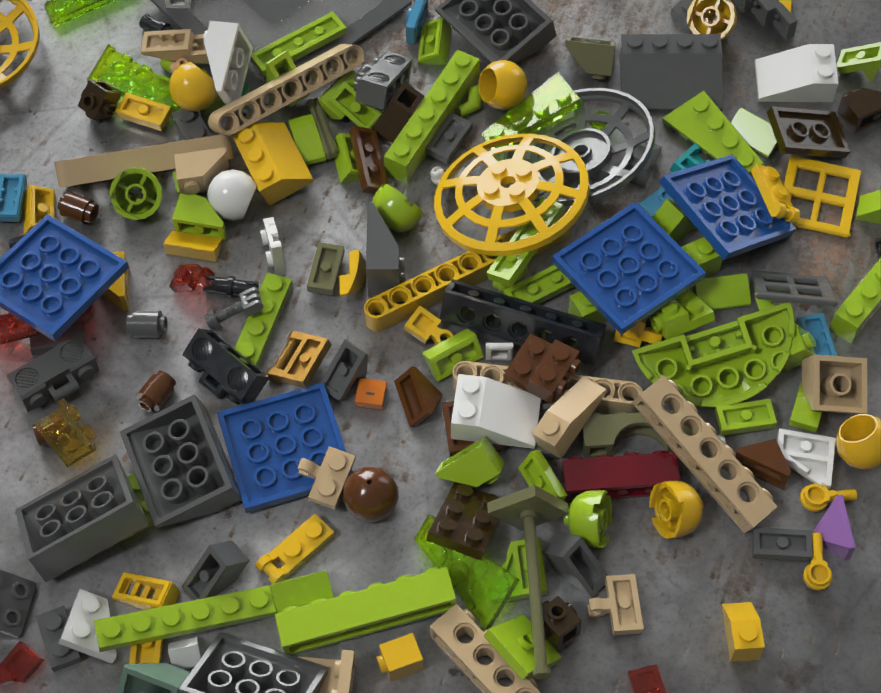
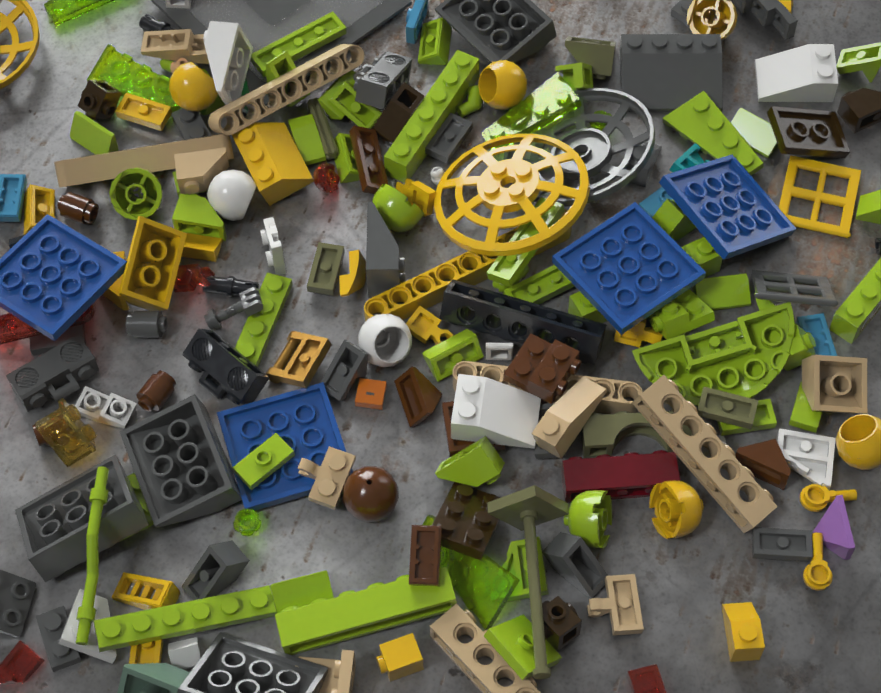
(87, 612): none -> lime bar
(92, 135): none -> lime slope
(105, 409): none -> white slope
(152, 265): none -> yellow slope
(247, 515): none -> clear neon green plate
(263, 461): none -> lime plate
(296, 549): yellow plate -> none
(326, 178): none -> clear red plate
(392, 342): none -> white helmet
(419, 194): none -> yellow plate
(425, 555): none -> reddish brown plate
(539, 473): lime plate -> none
(577, 75): none -> lime panel
(727, 407): none -> olive plate
(774, 193): yellow plate -> none

